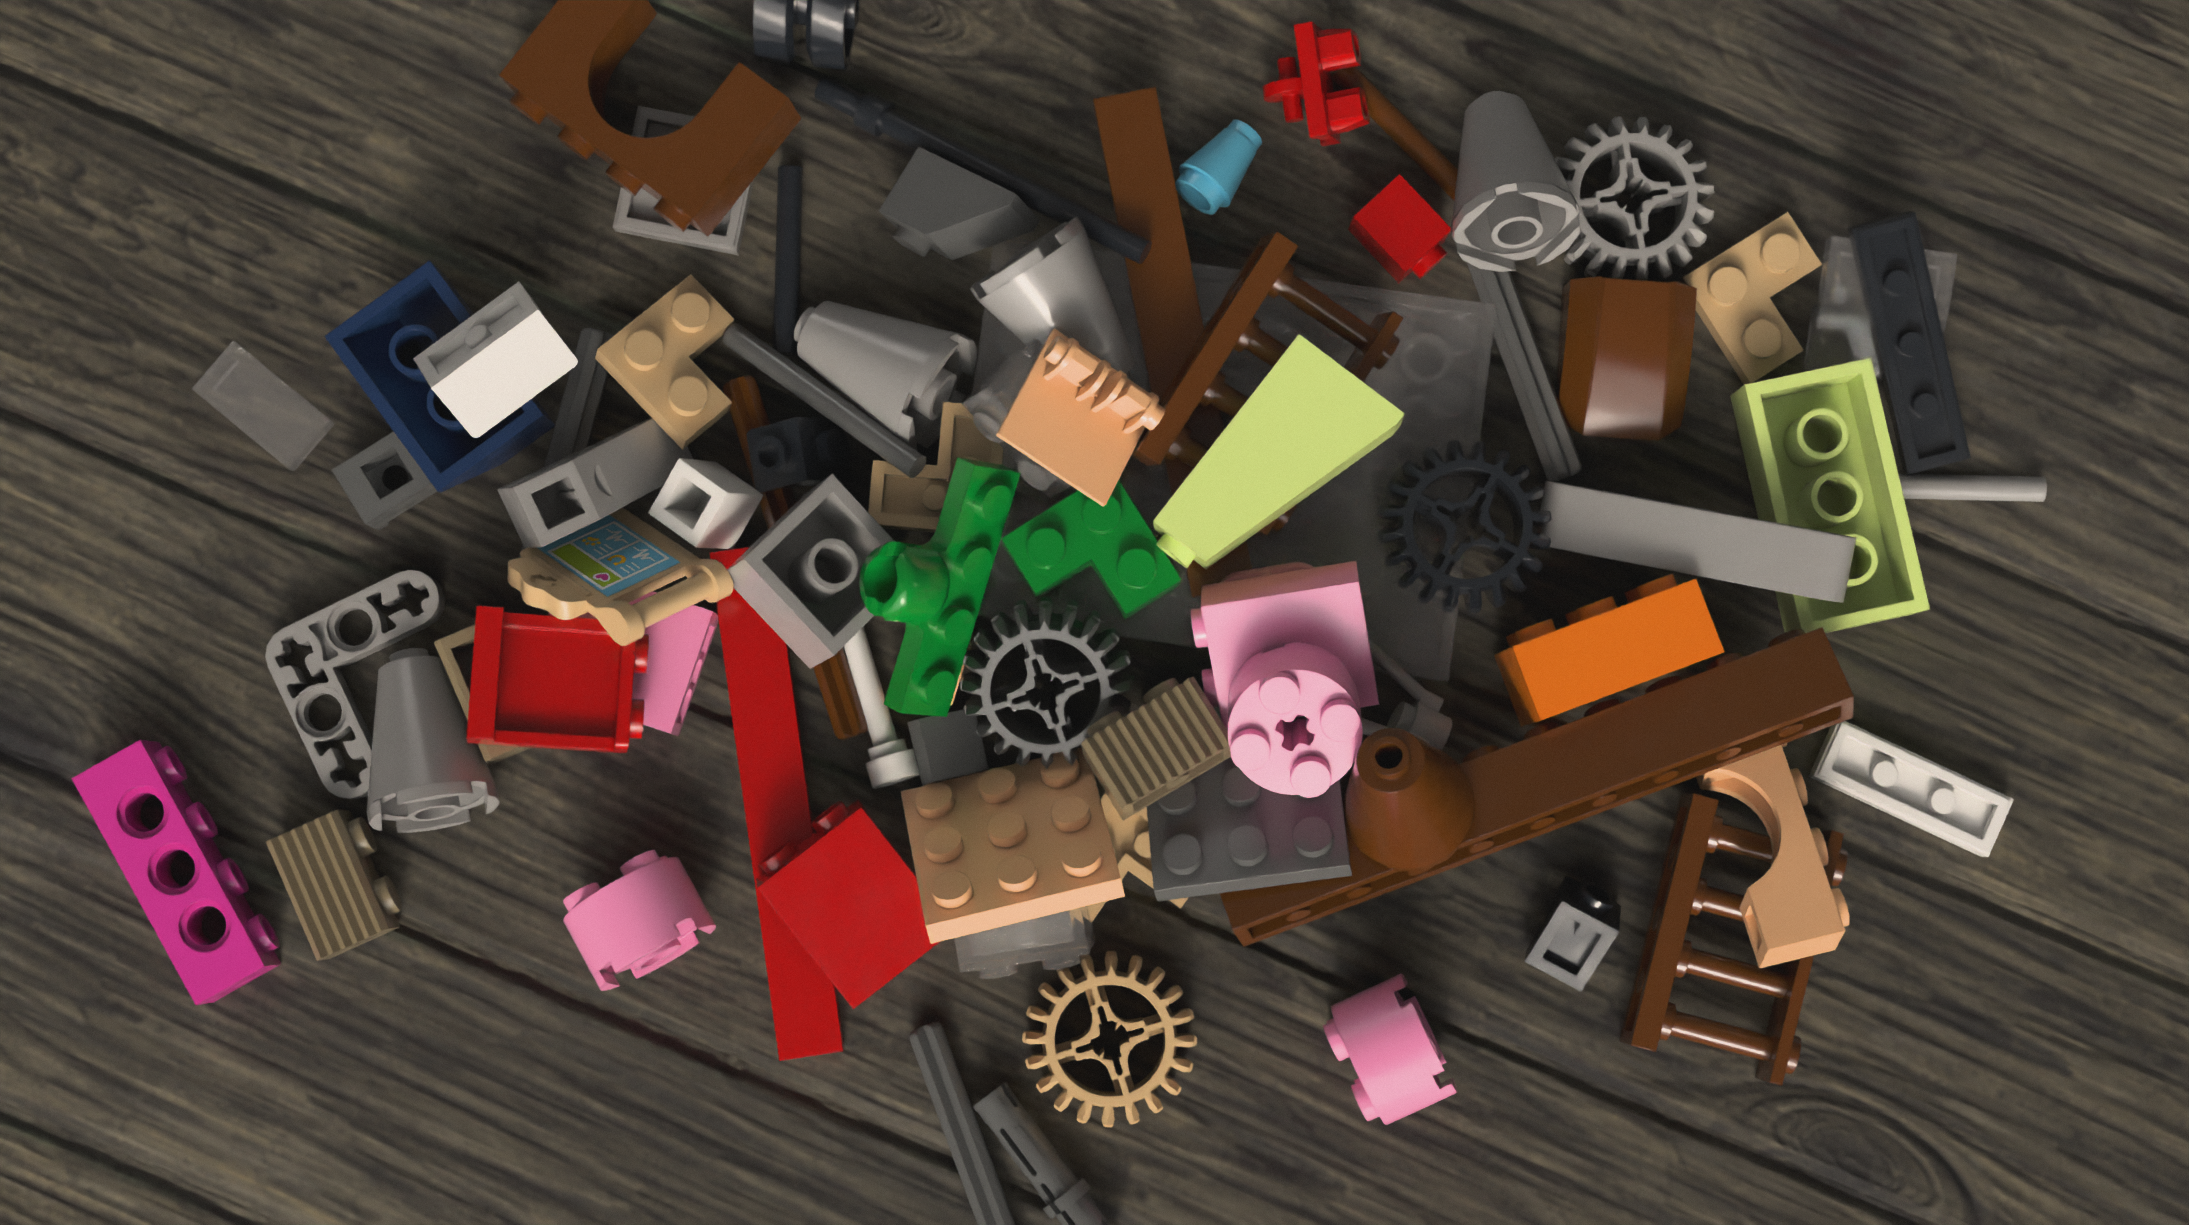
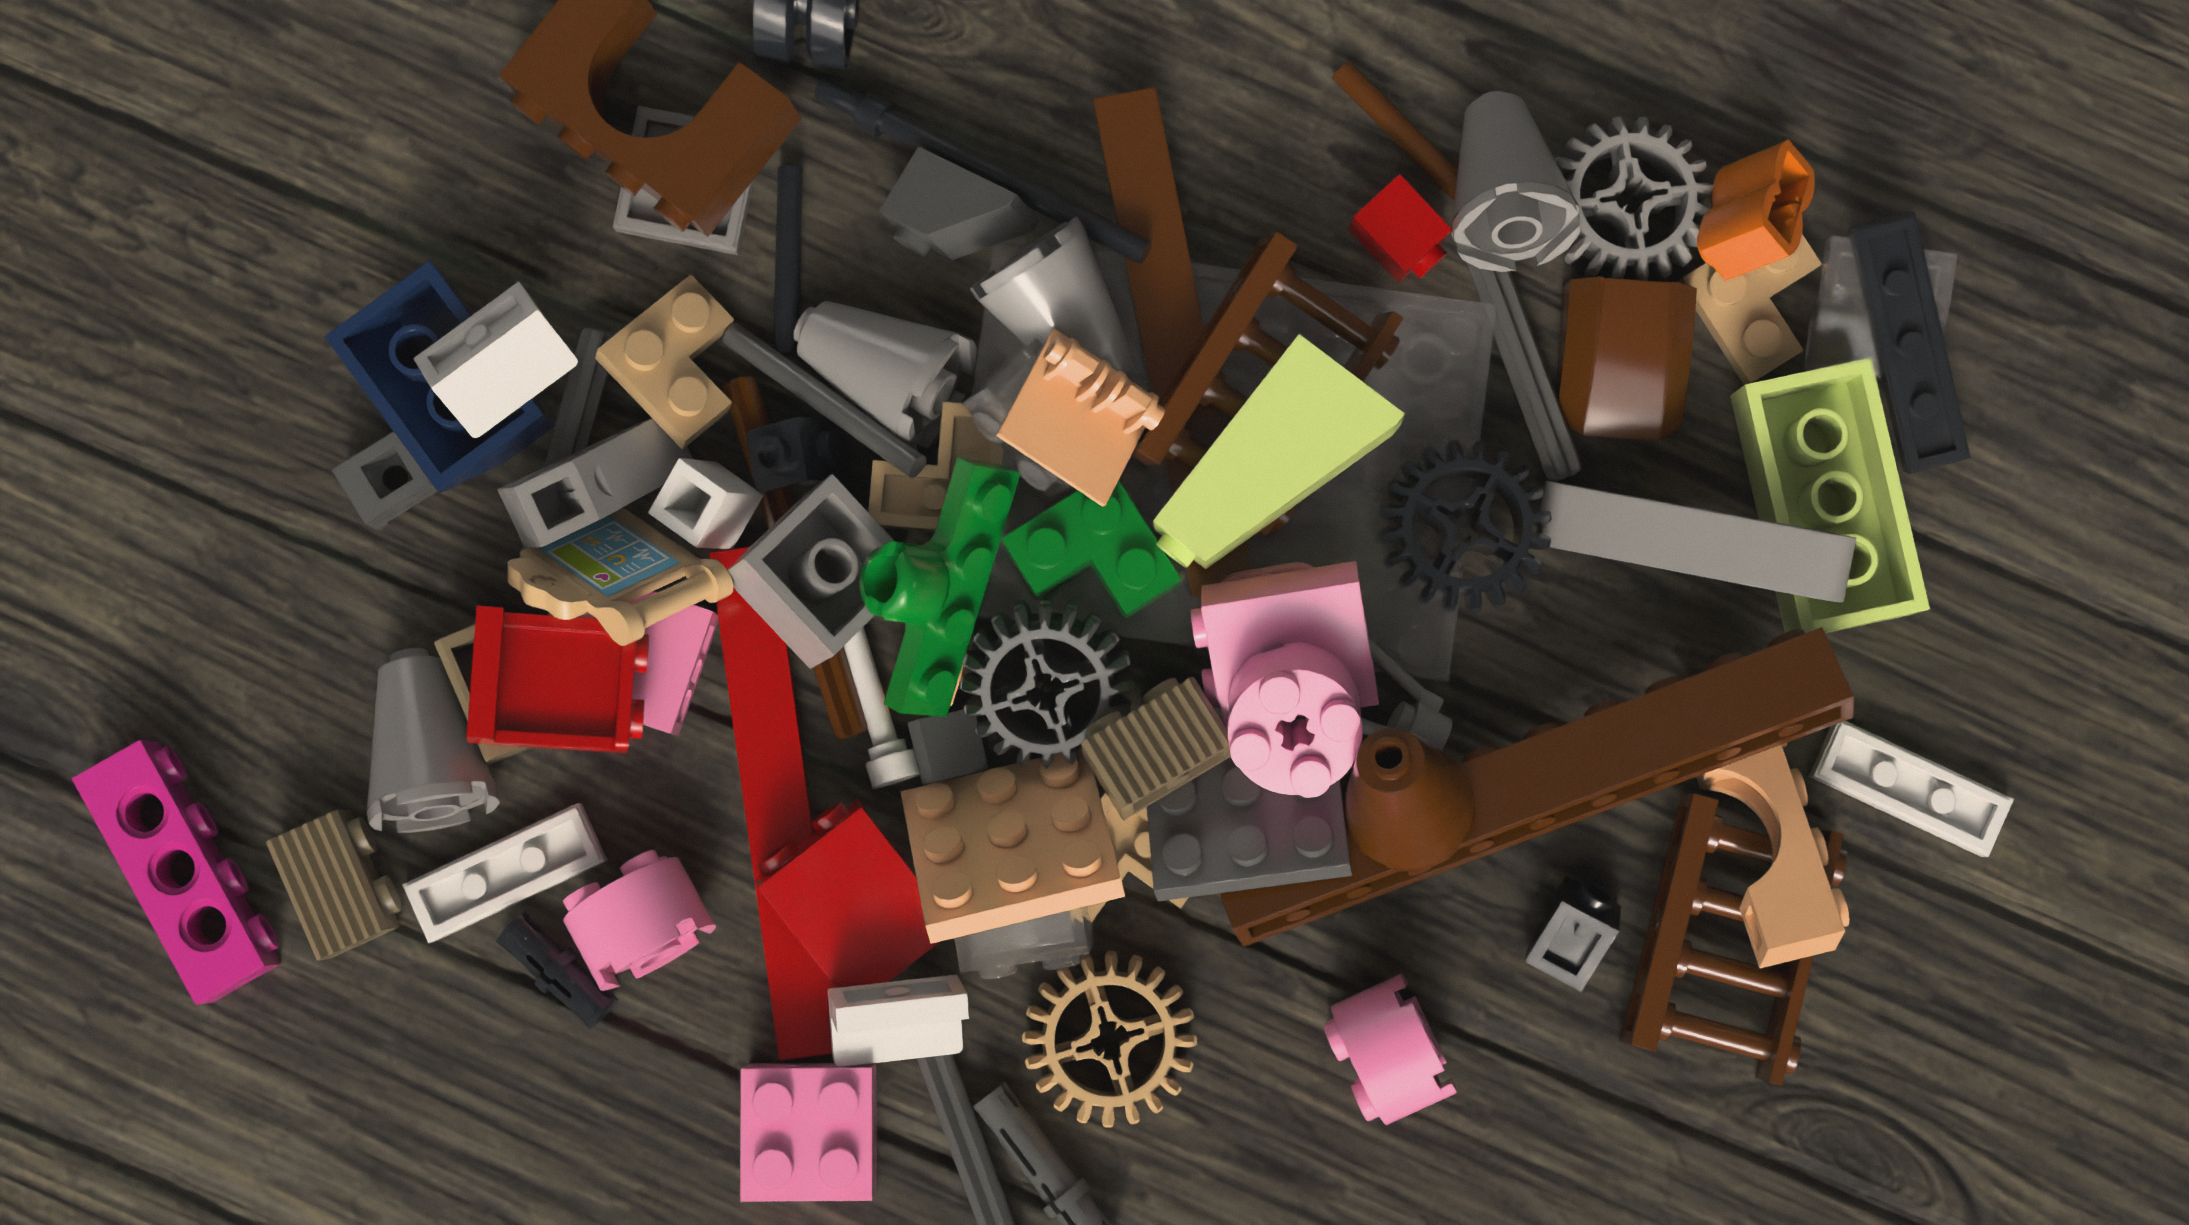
(263, 406): clear tile -> none
(333, 654): light grey beam -> none
(504, 872): none -> white tile
(556, 970): none -> black pin
(808, 1132): none -> bright pink brick
(897, 1020): none -> white panel
(1217, 169): medium azure cone -> none
(1326, 110): red hips -> none
(1607, 648): orange brick -> none
(1756, 210): none -> orange brick
(1973, 487): light grey bar -> none

